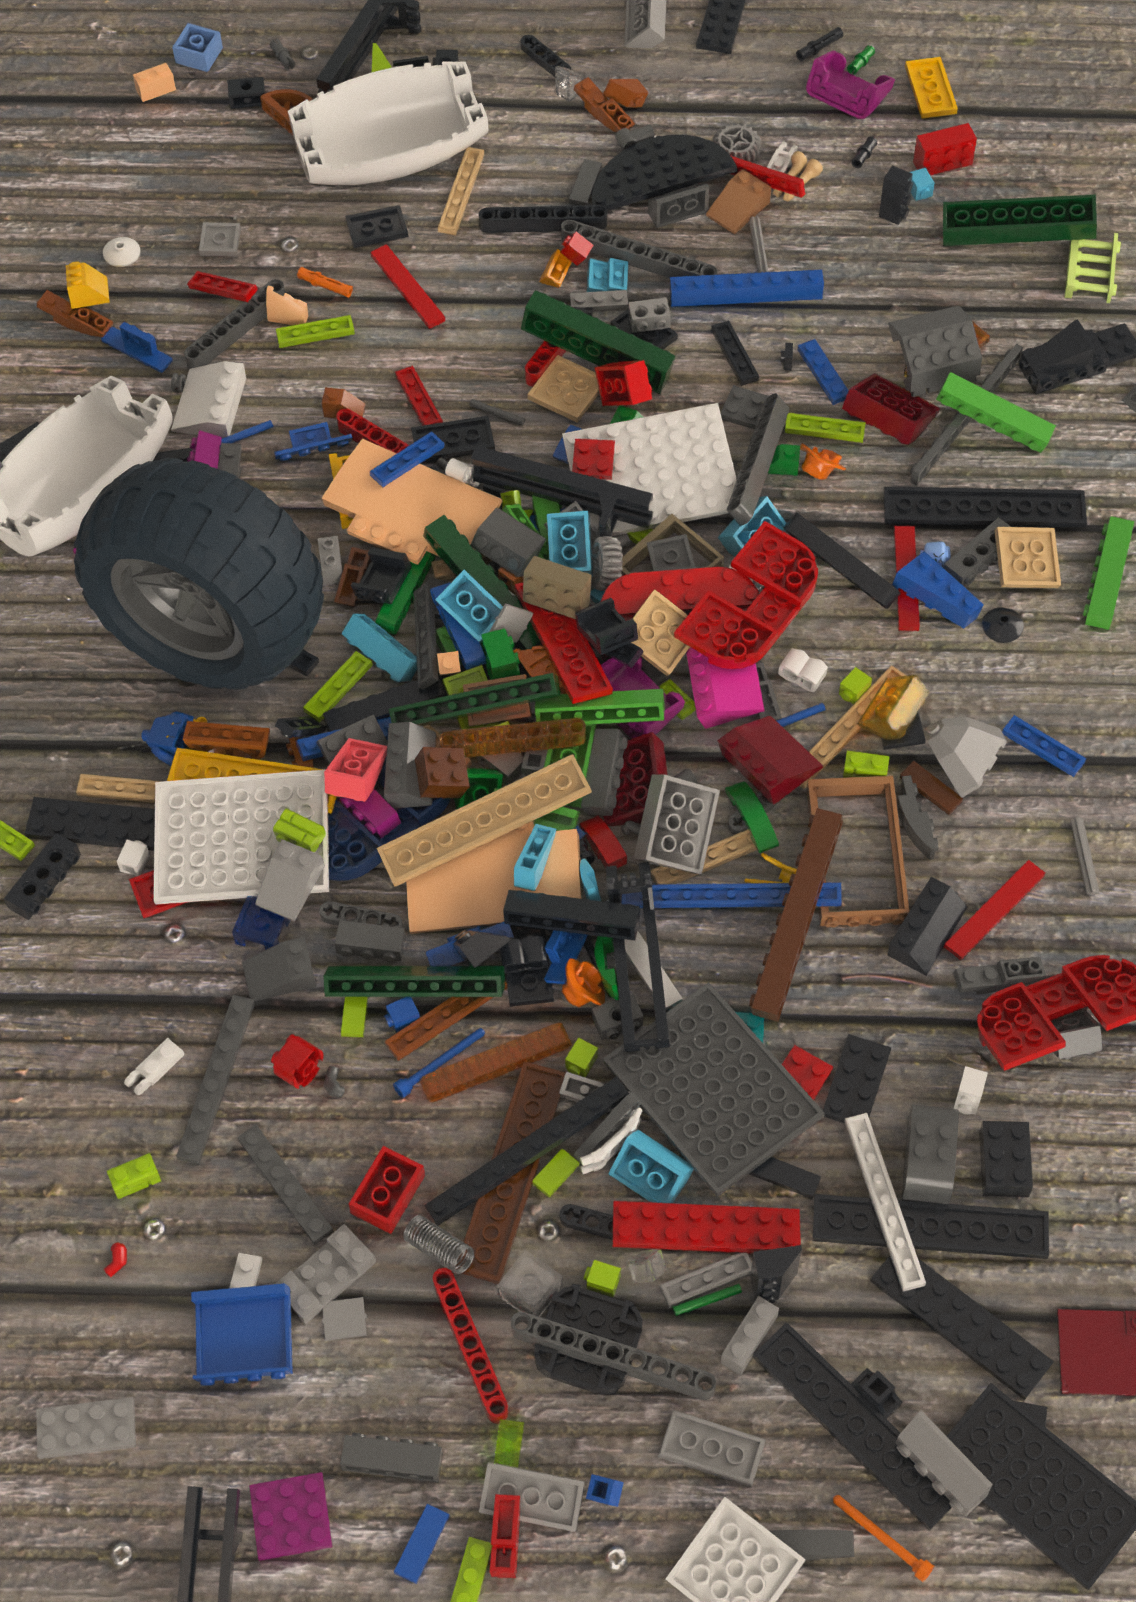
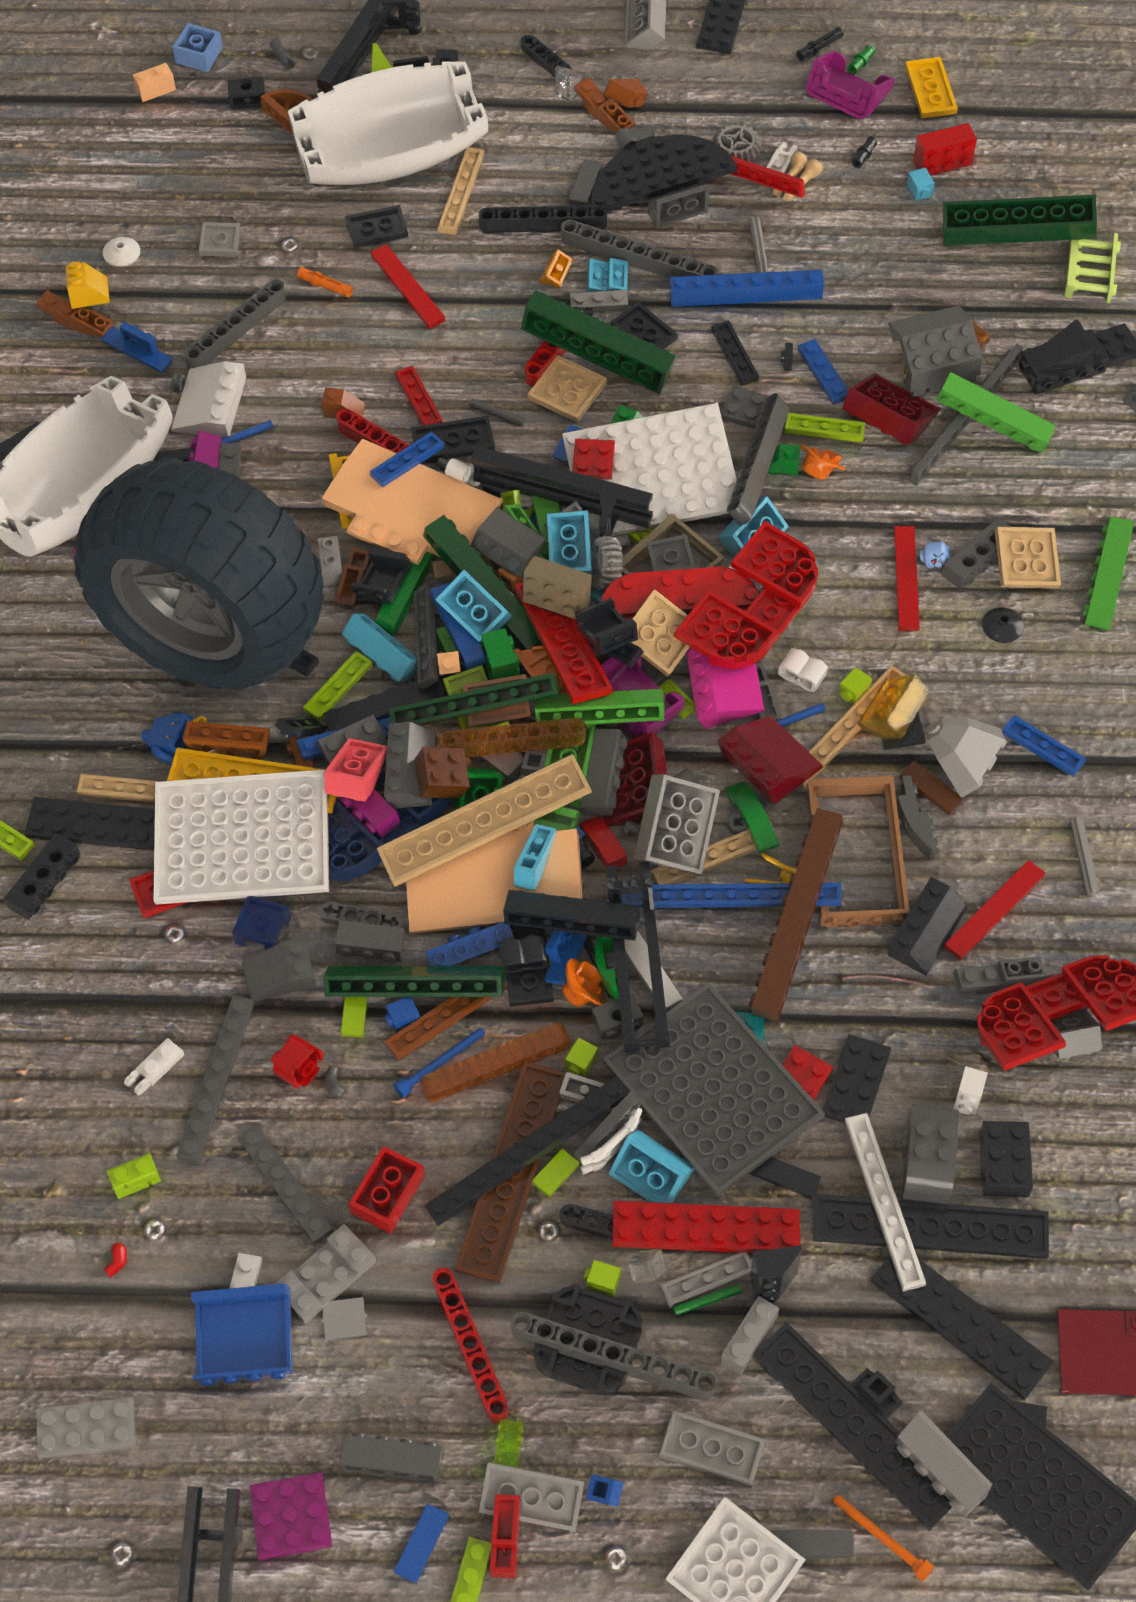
(133, 857): white brick -> none
(222, 286): red tile -> none
(285, 308): light nougat slope -> none
(289, 880): light grey slope -> none
(299, 830): lime brick -> none
(310, 439): blue bracket -> none
(315, 331): lime plate -> none
(424, 1234): dark grey piece -> none
(478, 946): black slope -> none
(513, 620): light grey piece -> none
(529, 1285): clear brick -> none
(576, 248): brick -> none
(589, 881): medium azure slope -> none
(623, 383): red brick -> none
(649, 314): light grey brick -> none
(740, 201): medium nougat slope -> none
(842, 561): black beam -> none
(865, 765): lime brick -> none
(896, 195): black brick -> none
(938, 590): blue wedge -> none
(984, 506): black plate -> none

